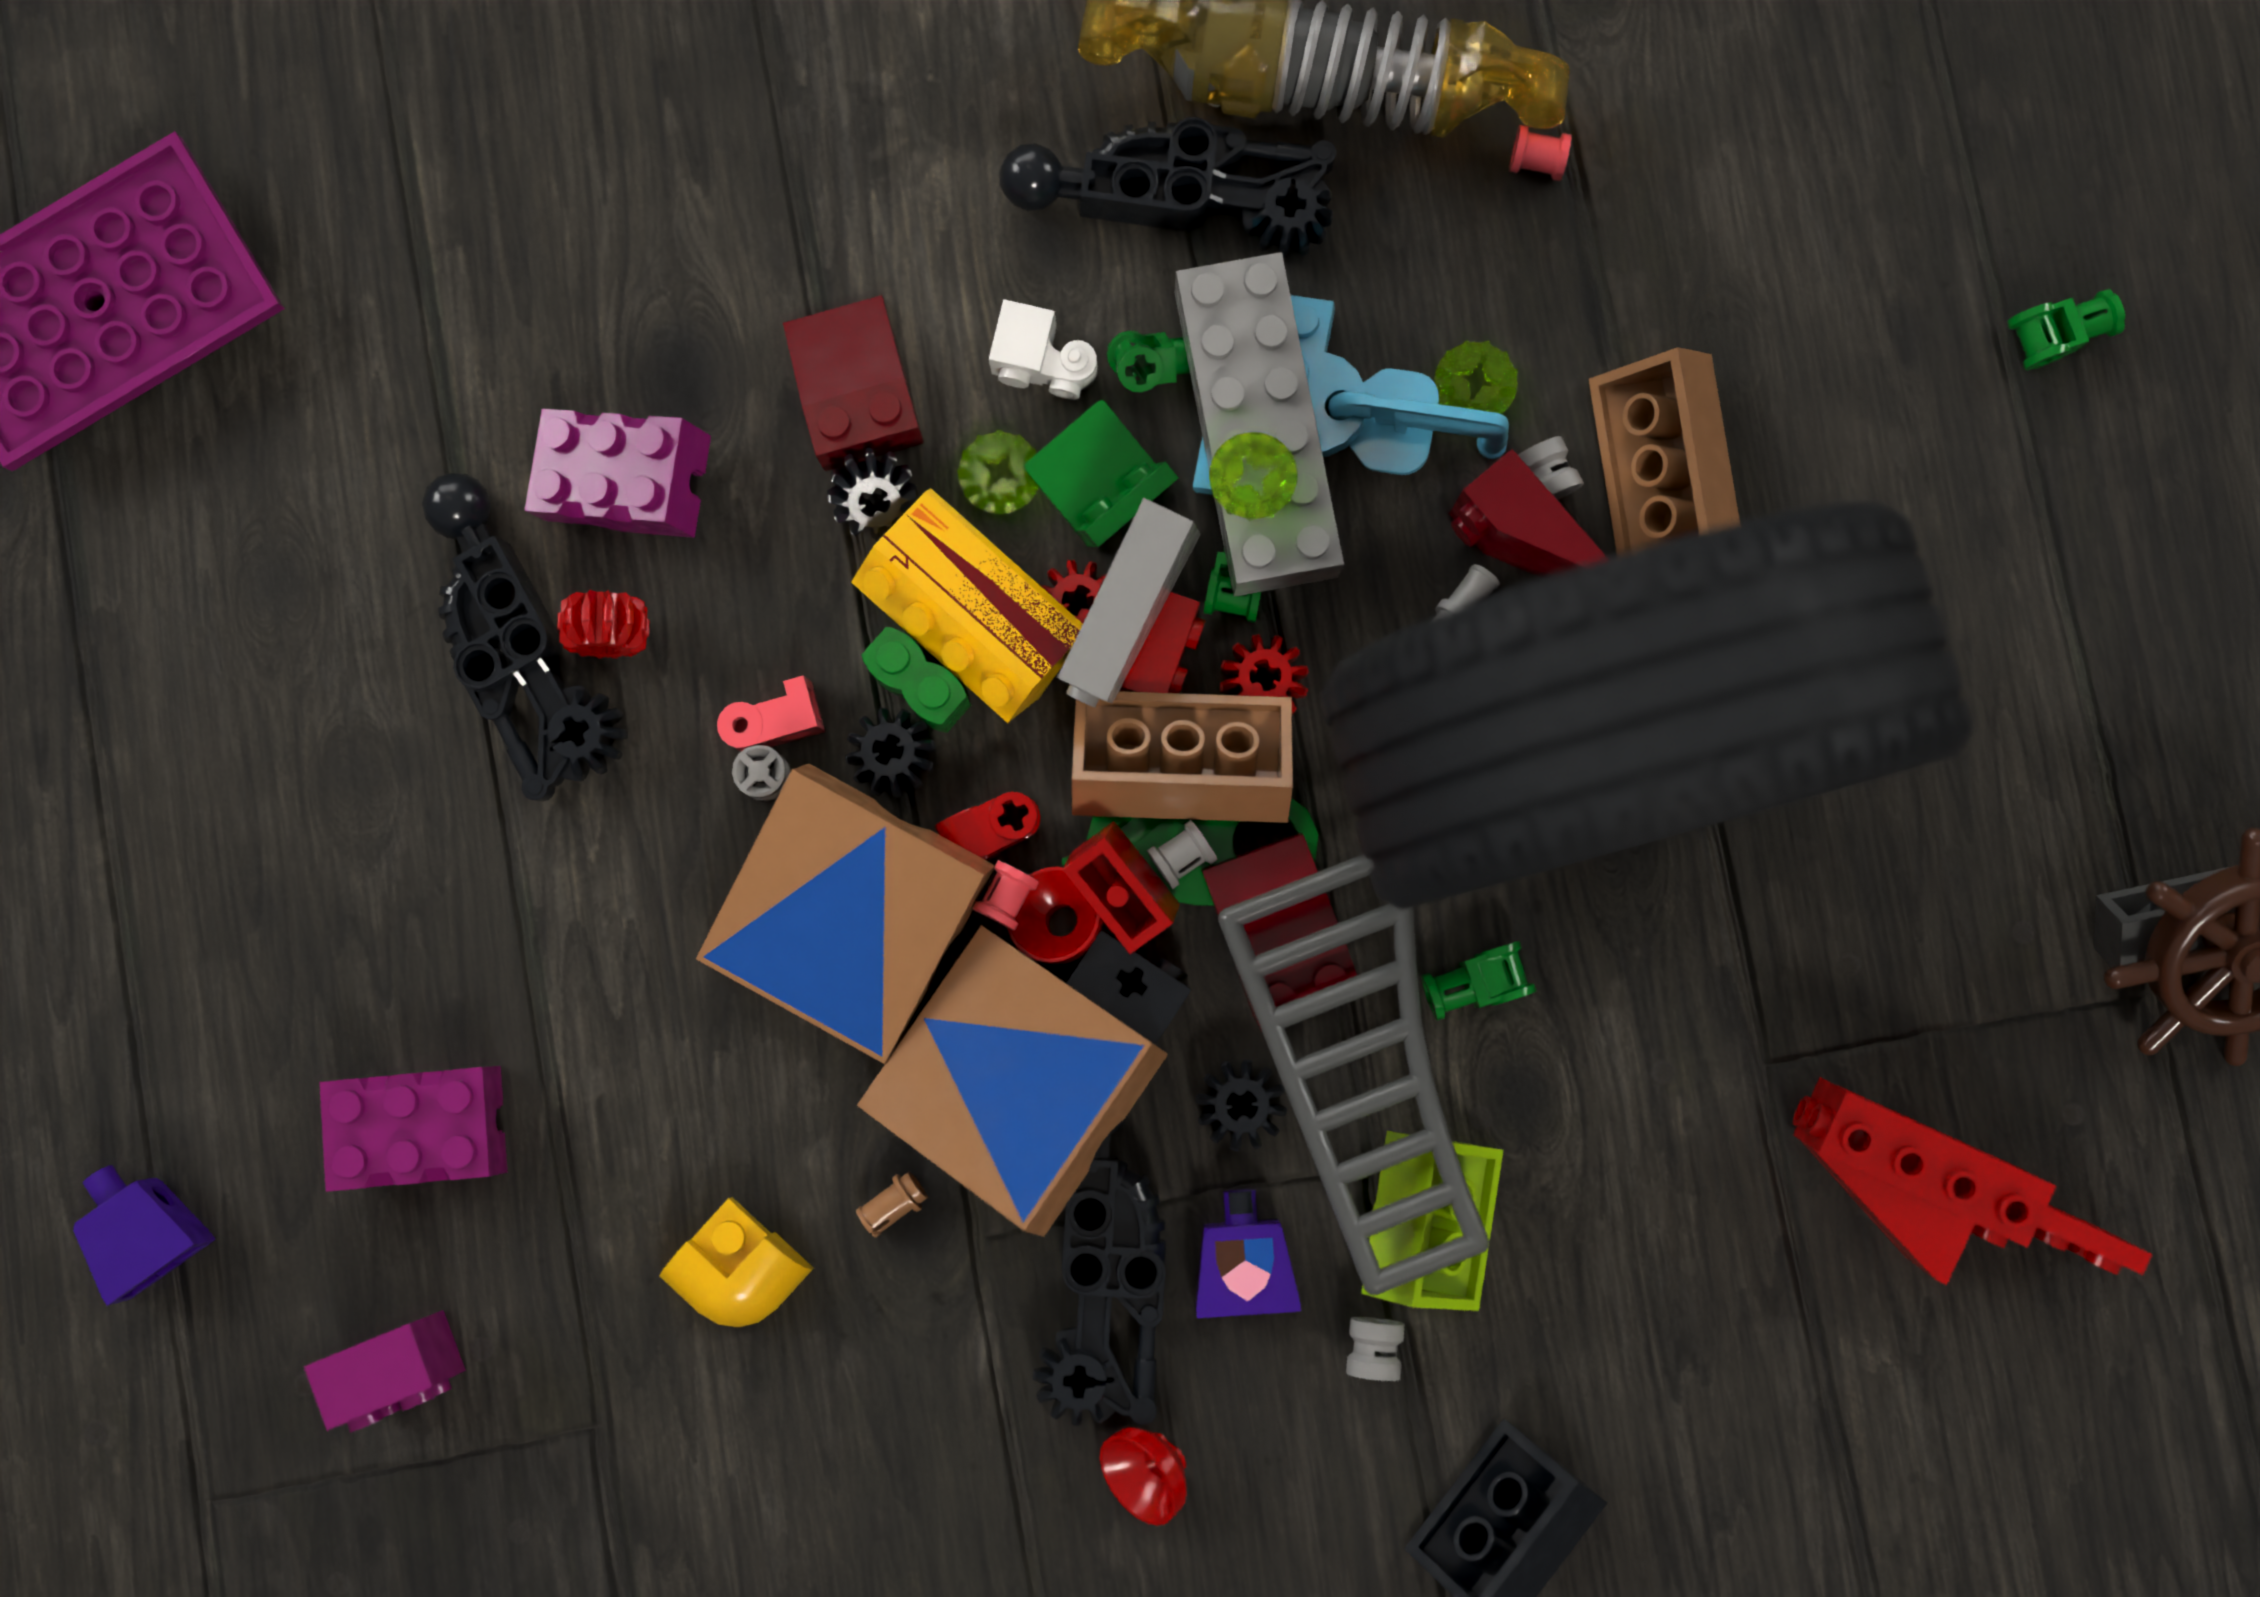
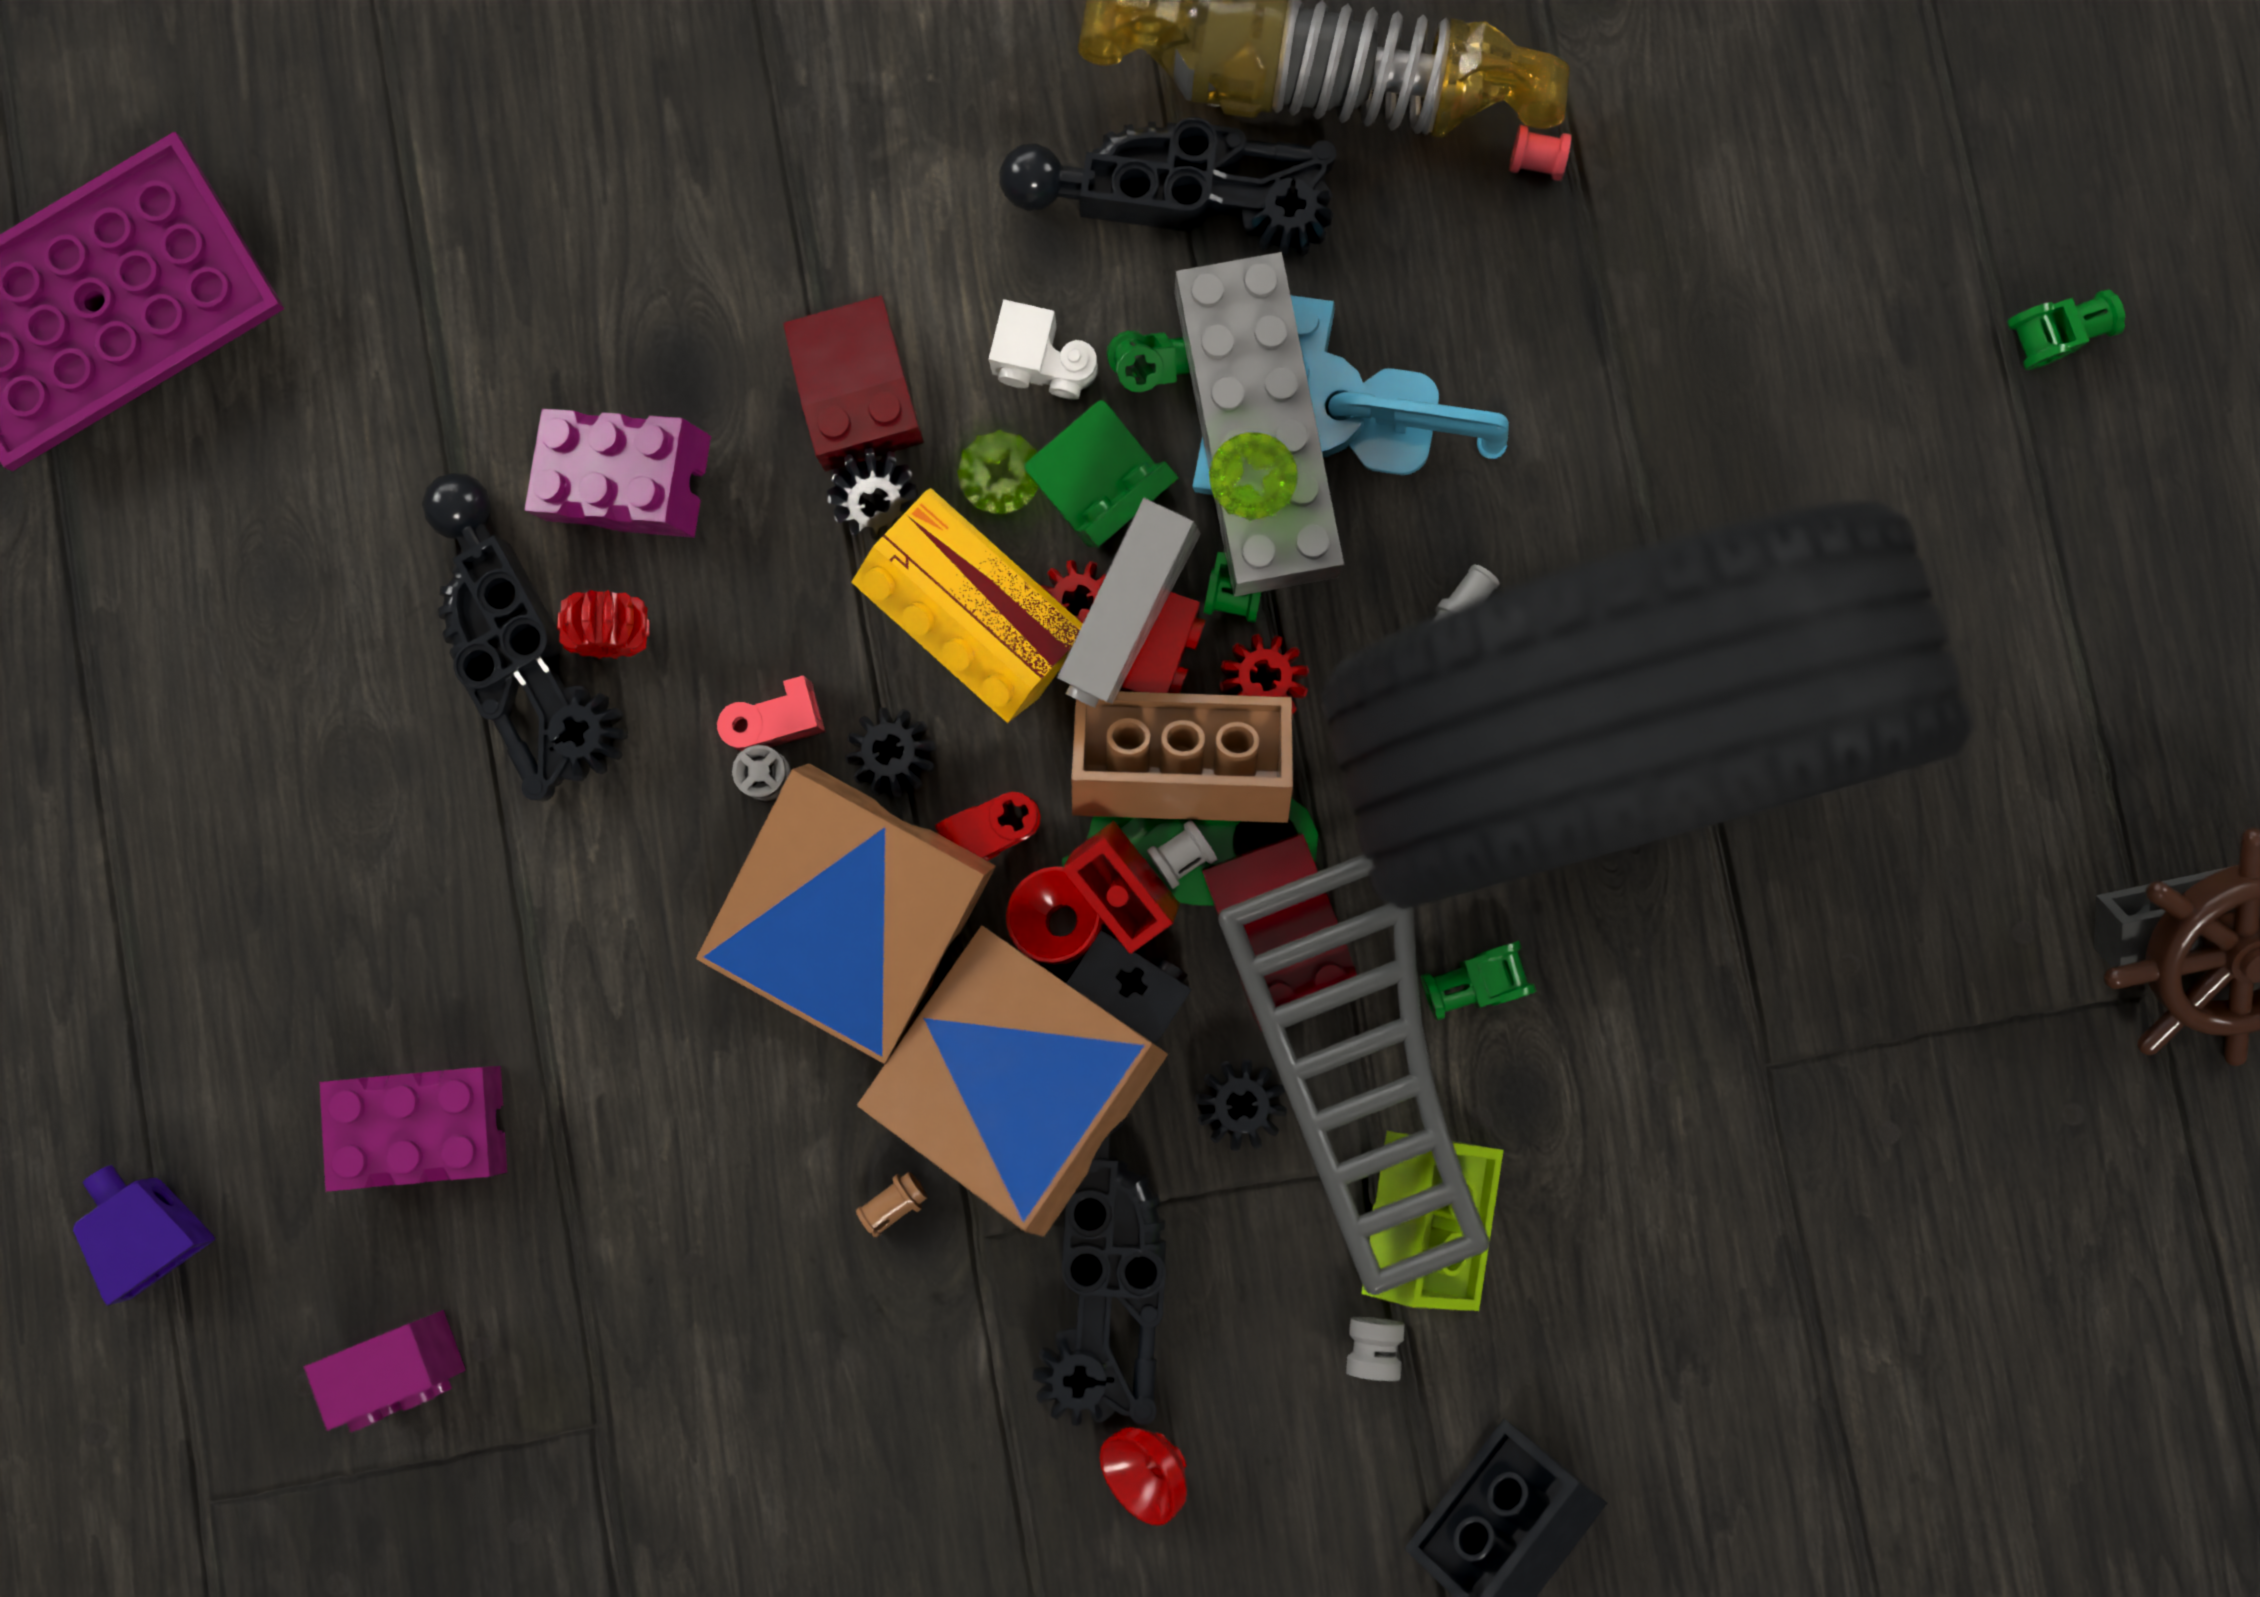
(735, 1268): yellow brick -> none
(905, 672): green brick -> none
(1006, 895): coral bush -> none
(1244, 1263): dark purple torso -> none
(1497, 369): clear neon green gear -> none
(1520, 521): dark red slope -> none
(1551, 467): light grey wheel -> none
(1663, 449): medium nougat slope -> none
(1937, 1190): red wedge -> none

